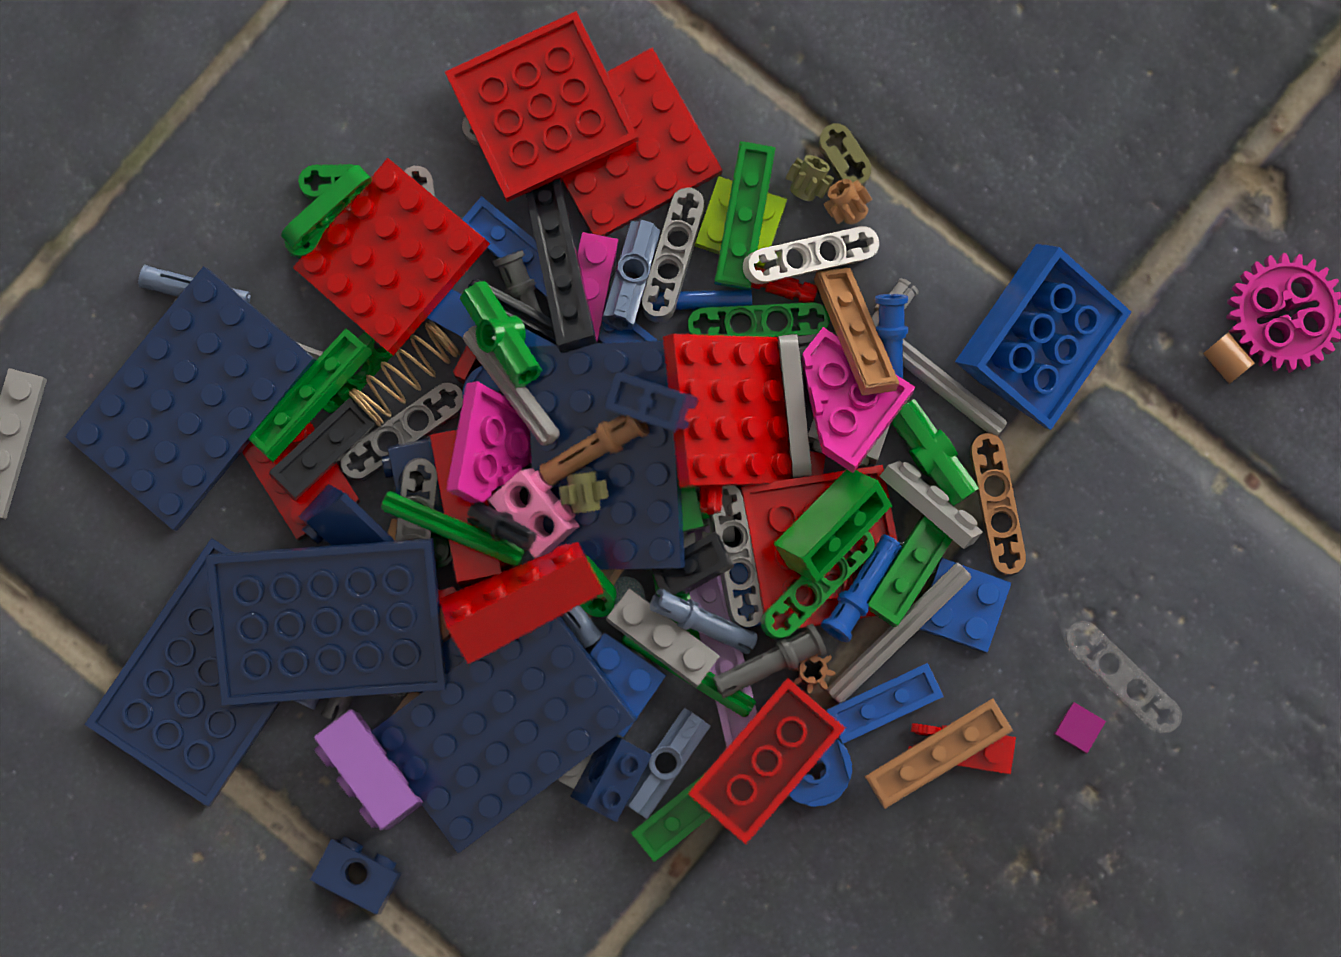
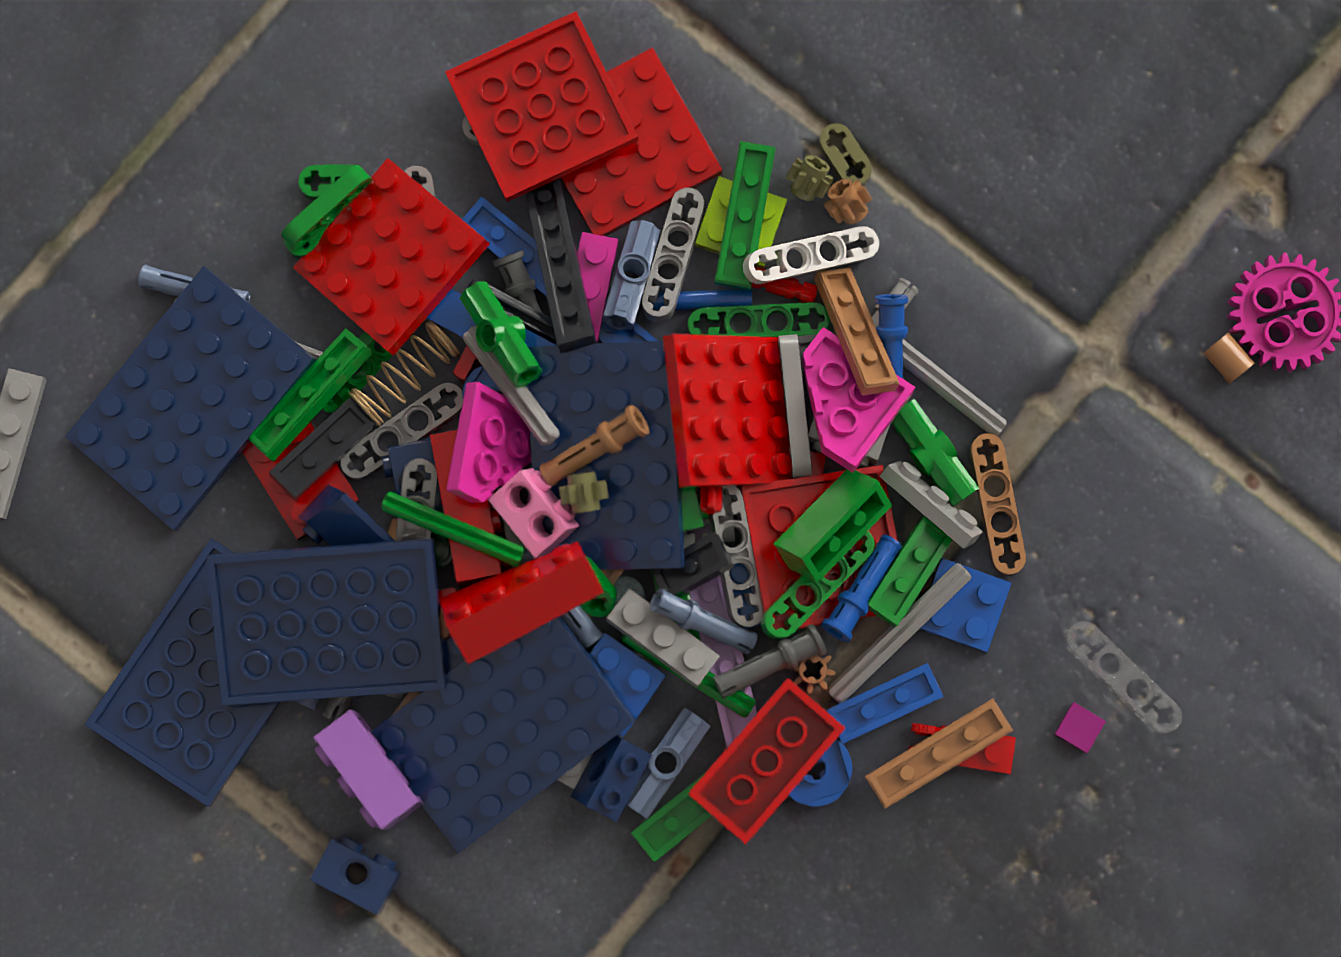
(501, 525): black axle -> none
(649, 402): dark blue hinge -> none
(1044, 335): blue slope -> none

